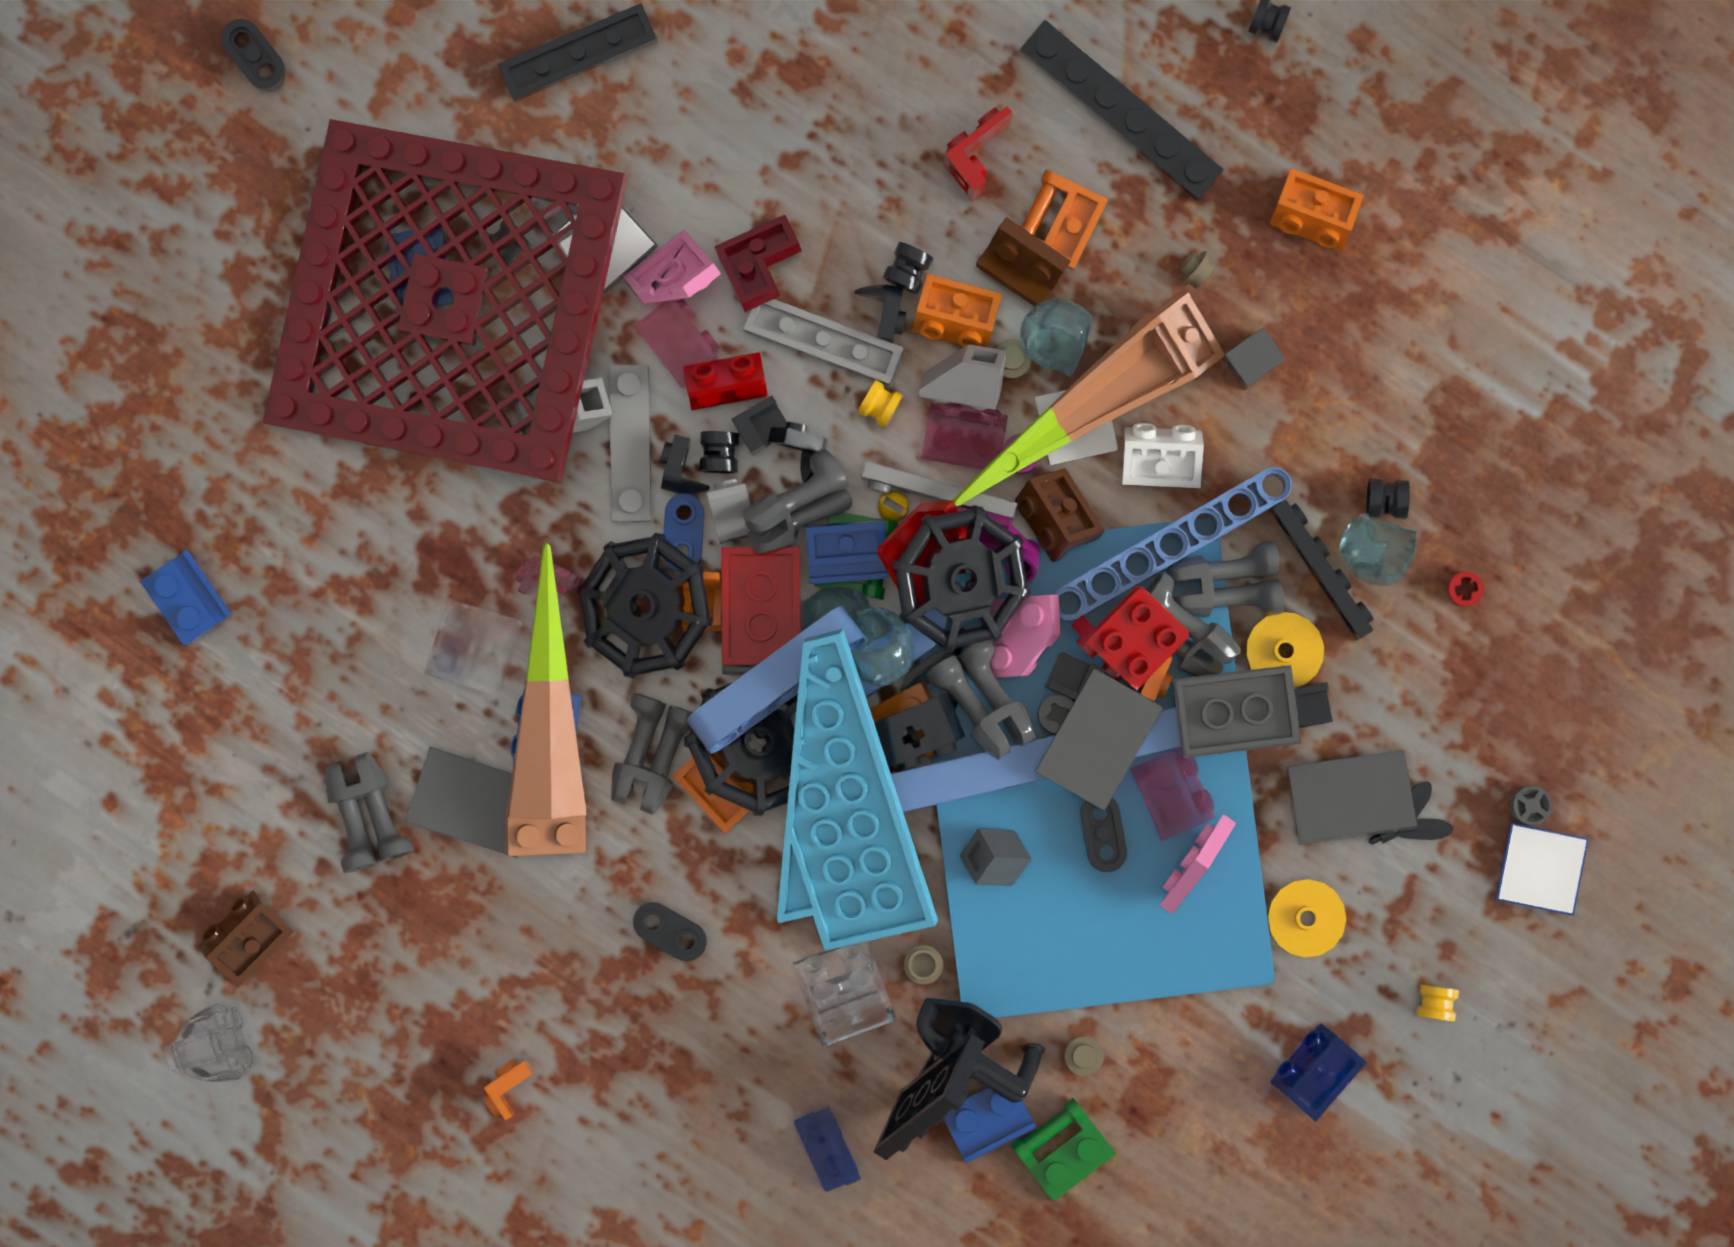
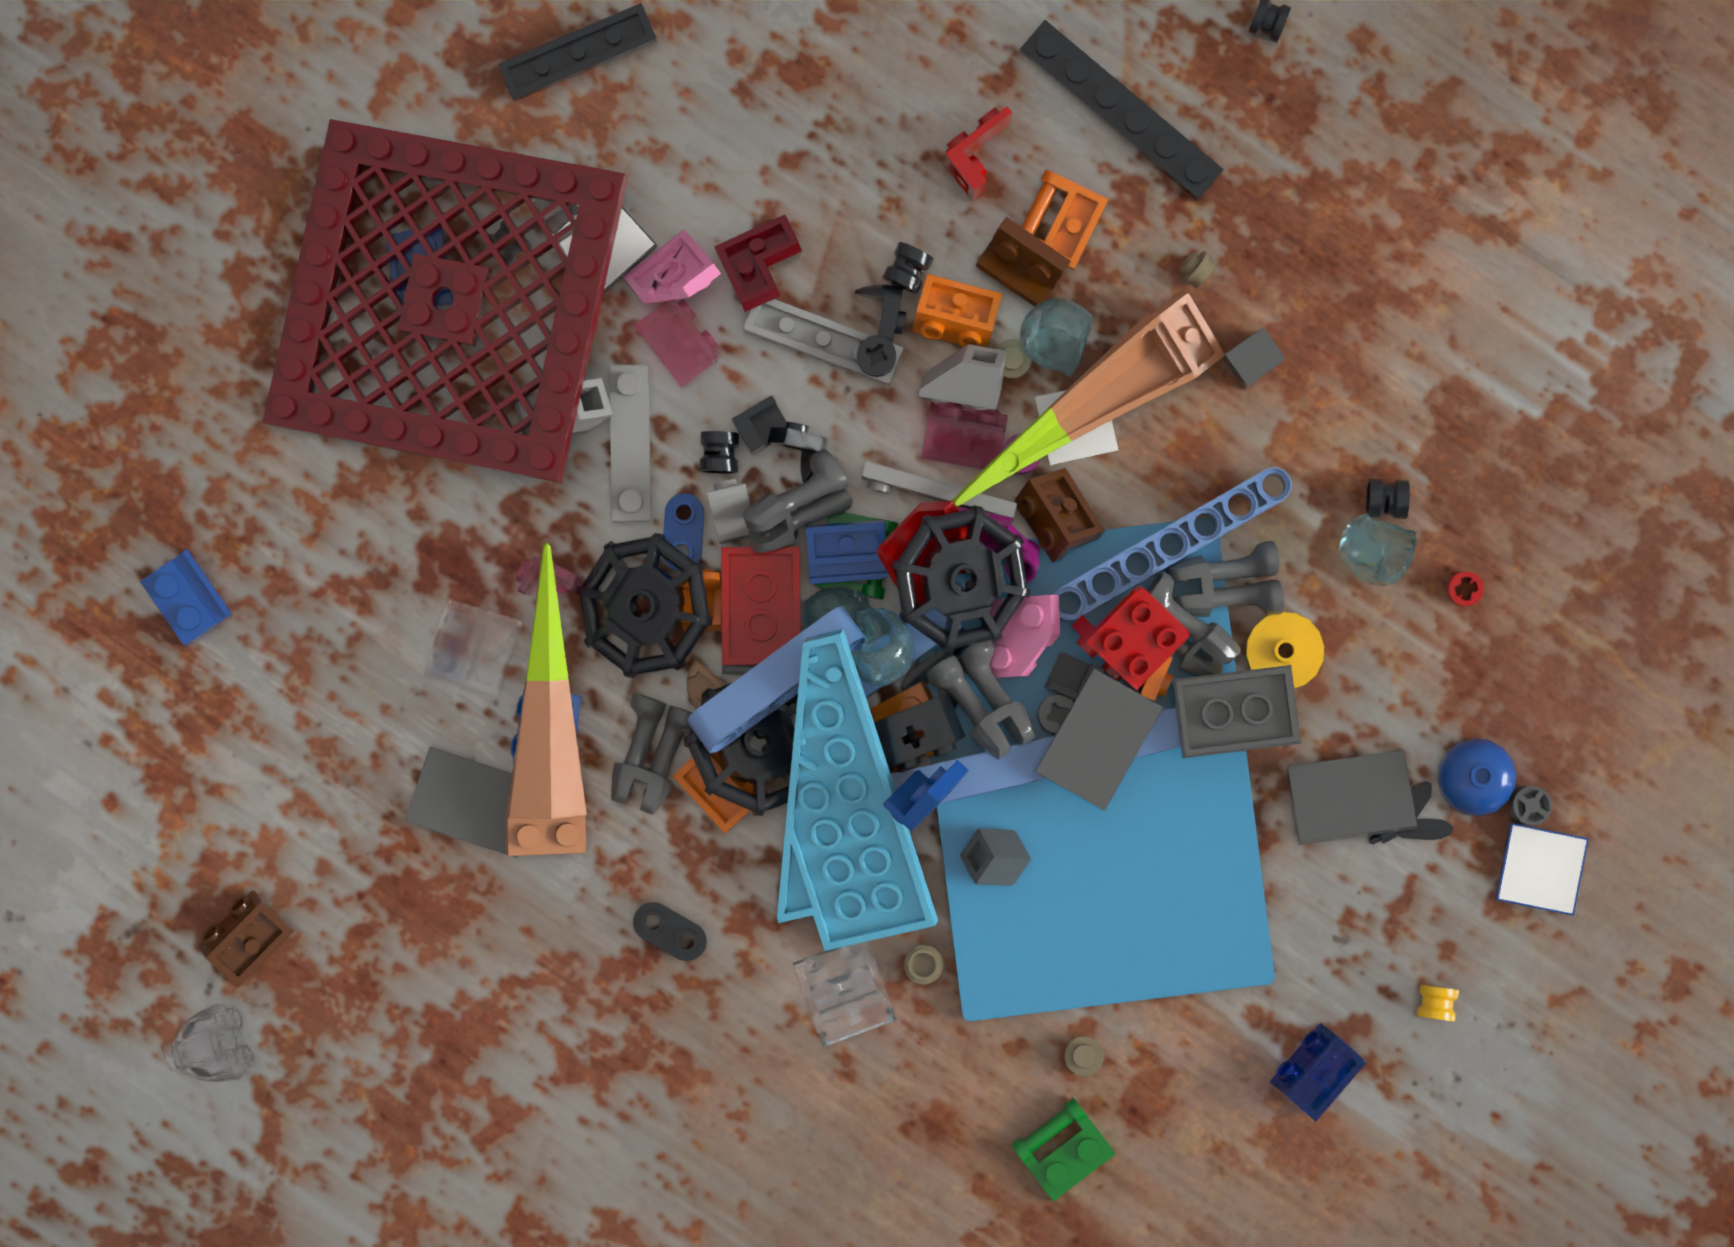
(254, 55): black plate -> none
(361, 852): dark grey piece -> none
(508, 1077): orange bracket -> none
(674, 458): black plate -> none
(699, 680): none -> medium nougat tile
(725, 381): red bracket -> none
(827, 1148): clear blue bracket -> none
(873, 362): none -> black wheel
(880, 404): yellow wheel -> none
(888, 513): yellow hinge -> none
(921, 794): none -> blue bracket
(955, 1037): black plate -> none
(987, 1123): blue plate -> none
(1104, 833): black plate -> none
(1162, 456): white bracket -> none
(1173, 793): clear pink bracket -> none
(1196, 863): bright pink plate -> none
(1285, 918): yellow plate -> none
(1313, 705): black panel -> none
(1314, 555): black plate -> none
(1316, 210): orange bracket -> none
(1476, 777): none -> blue cylinder

